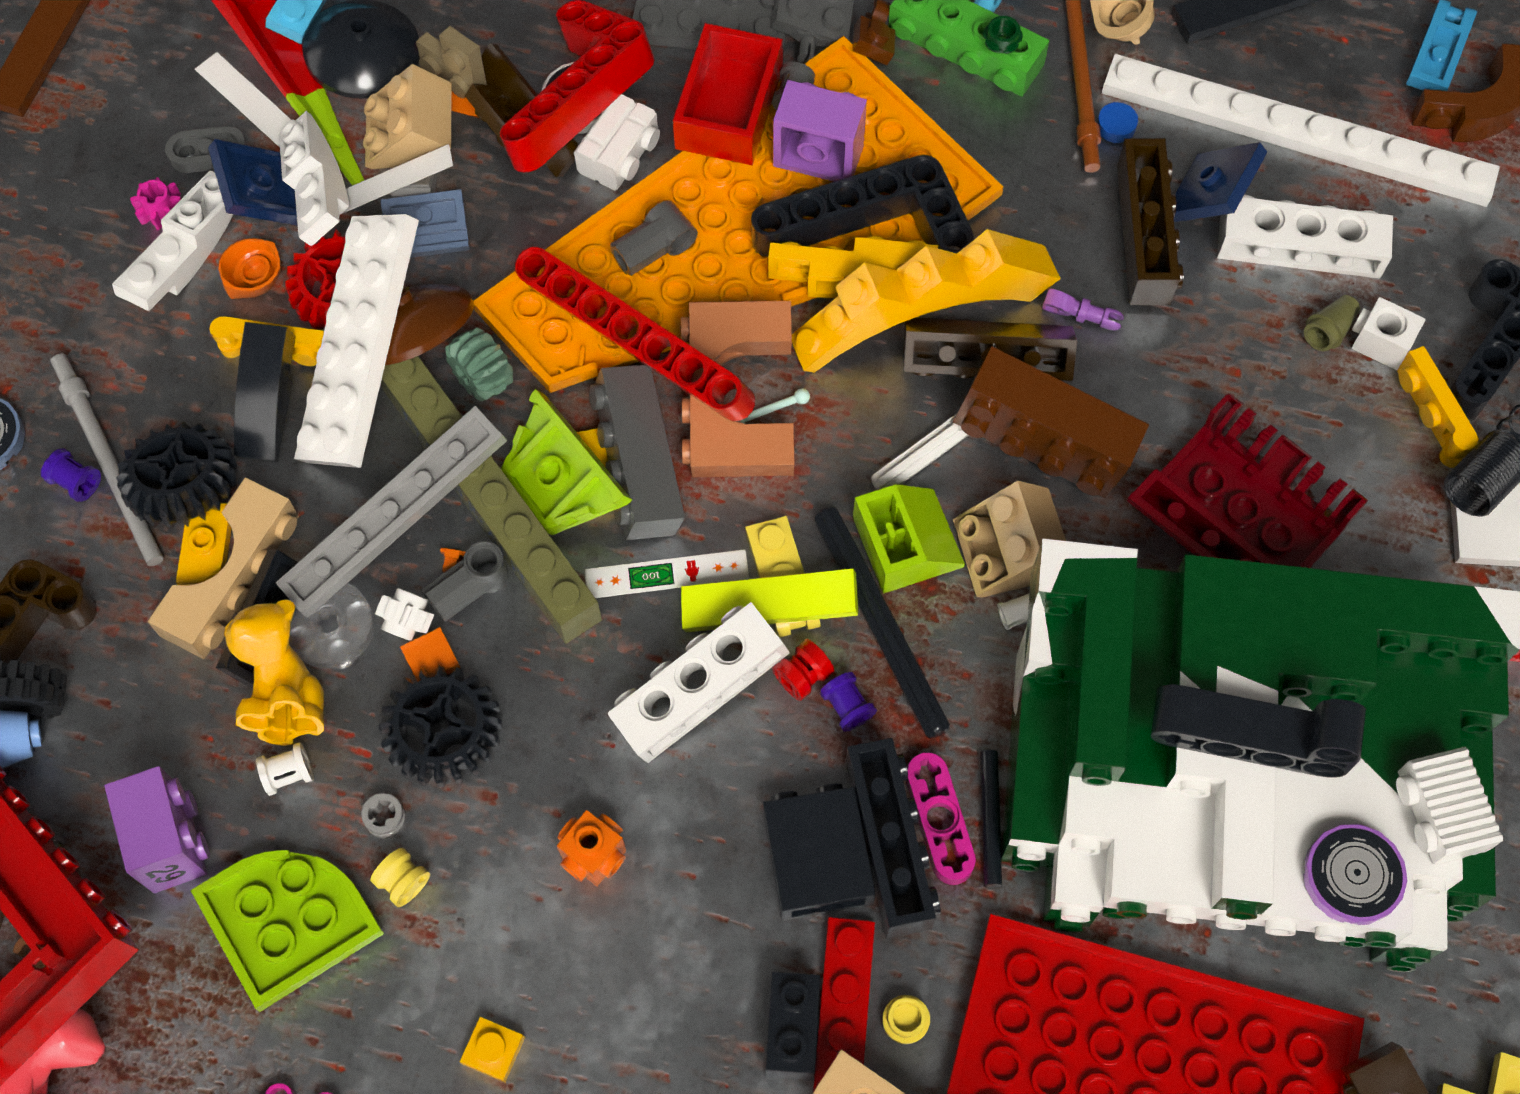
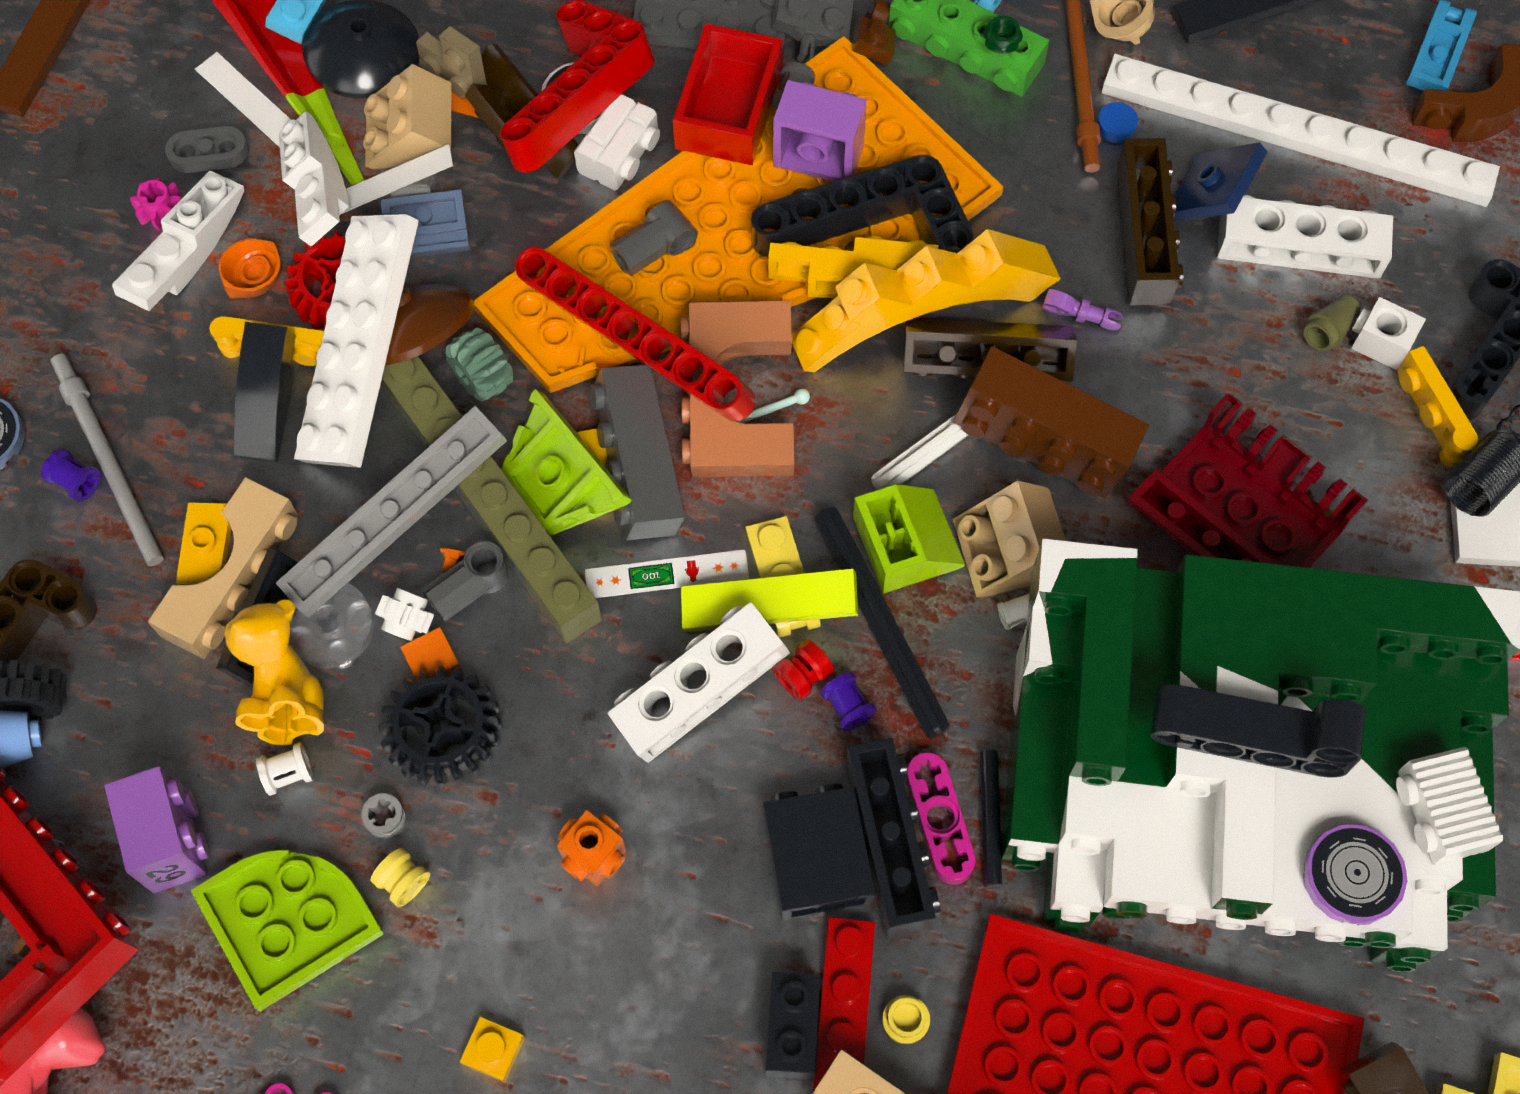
(177, 475): black gear -> none
(252, 182): dark blue plate -> none

